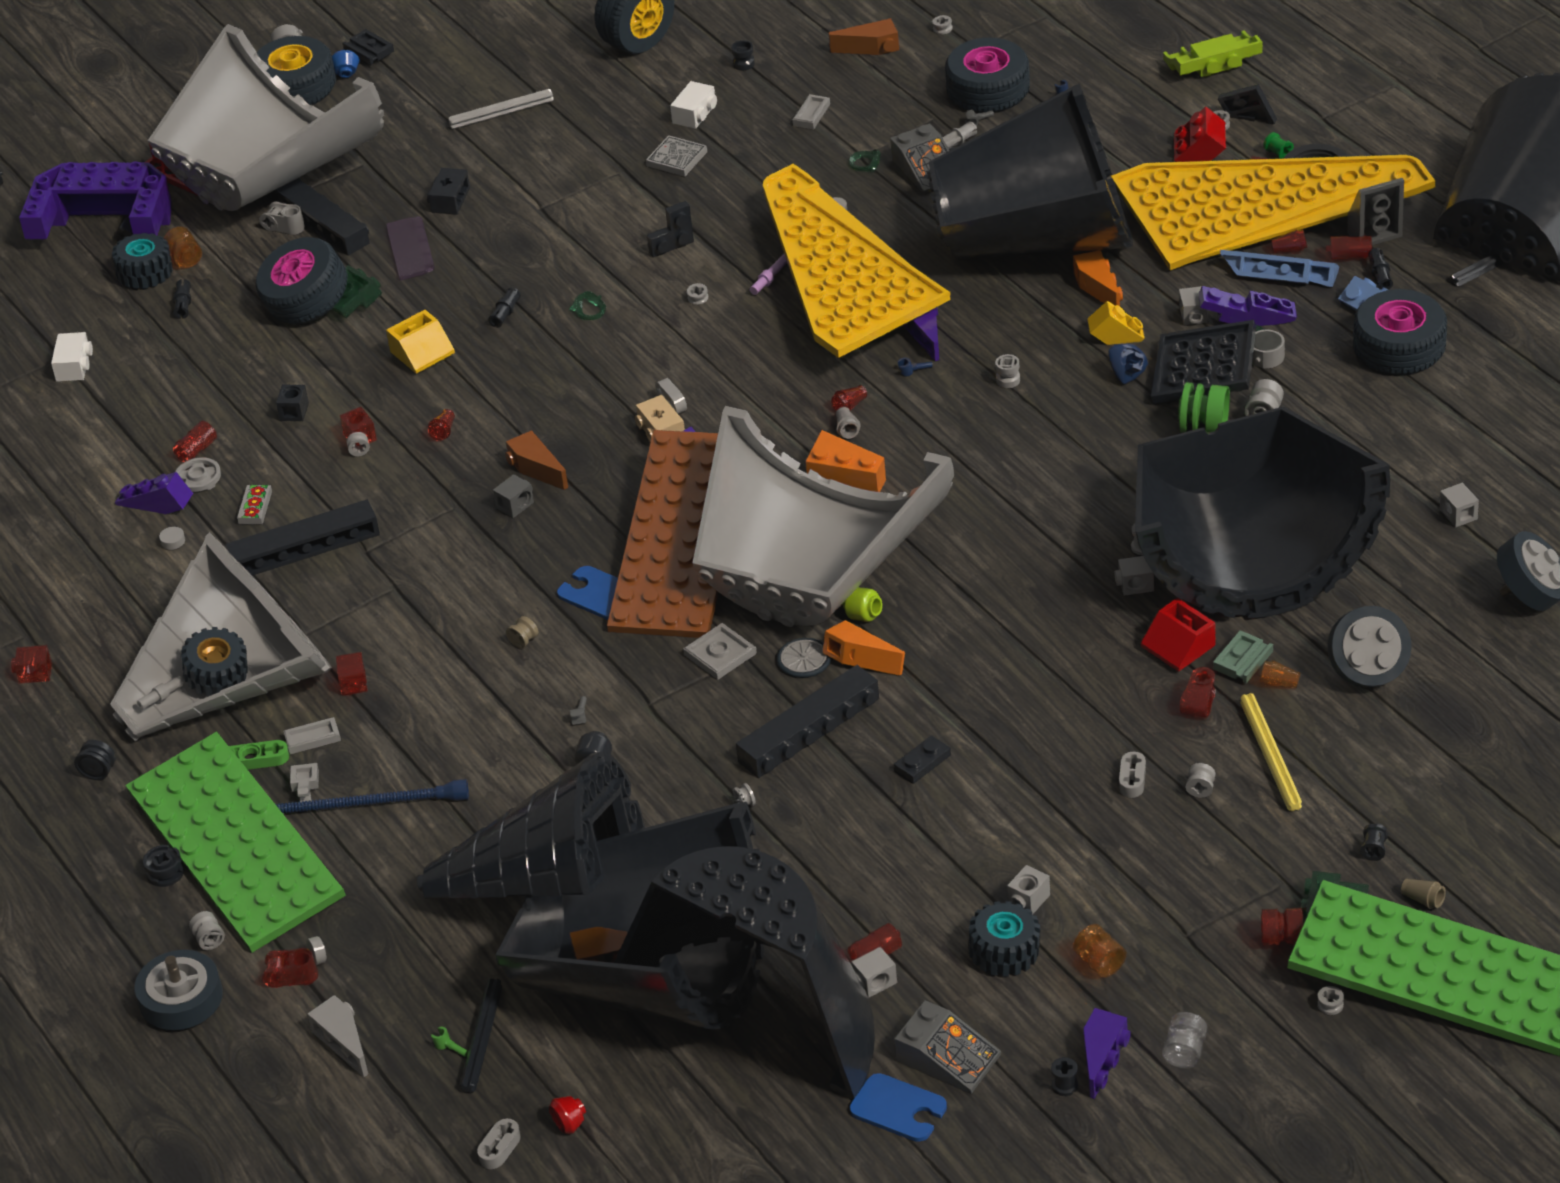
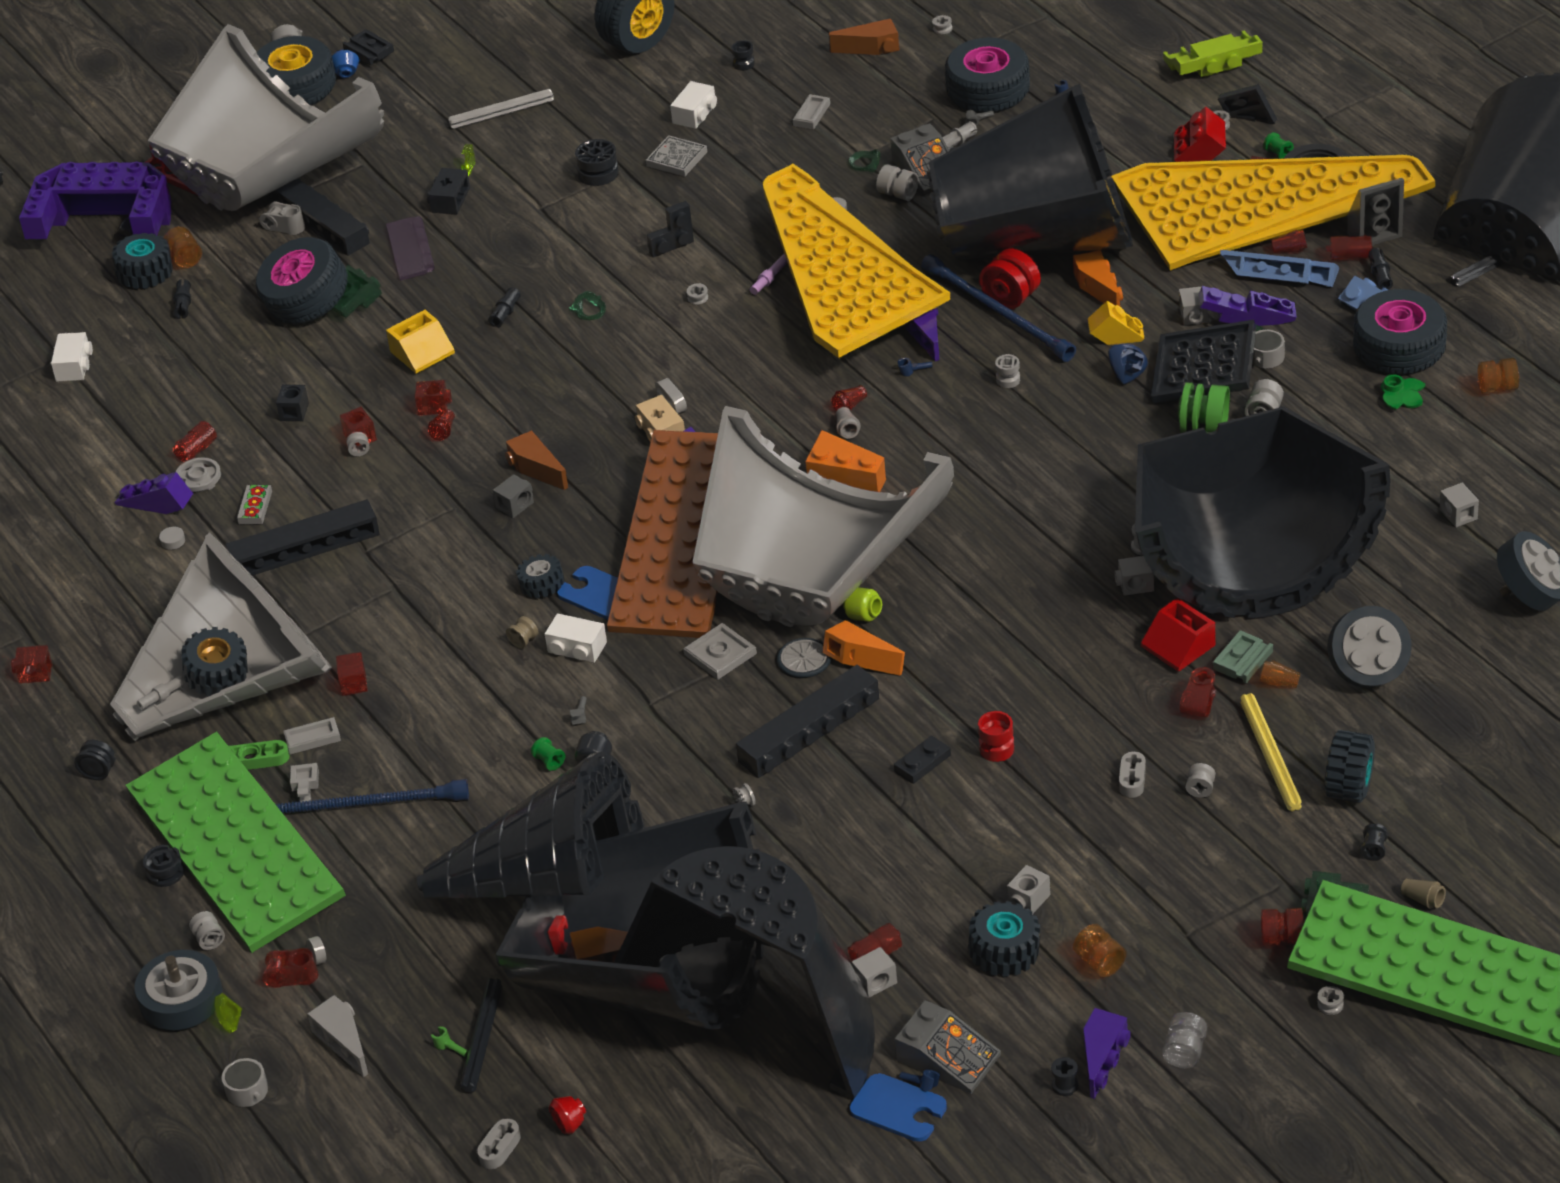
(227, 1012): none -> clear neon green tile
(244, 1082): none -> piece
(432, 397): none -> clear red brick
(469, 158): none -> clear neon green tile
(540, 575): none -> black wheel
(545, 751): none -> green bush
(556, 934): none -> red tile
(575, 638): none -> white brick
(596, 162): none -> black wheel
(897, 182): none -> light grey wheel
(927, 1081): none -> dark blue hand
(996, 736): none -> red wheel
(1010, 278): none -> red wheel
(1061, 348): none -> dark blue hose
(1349, 766): none -> black wheel
(1402, 392): none -> green plate
(1500, 375): none -> clear orange wheel

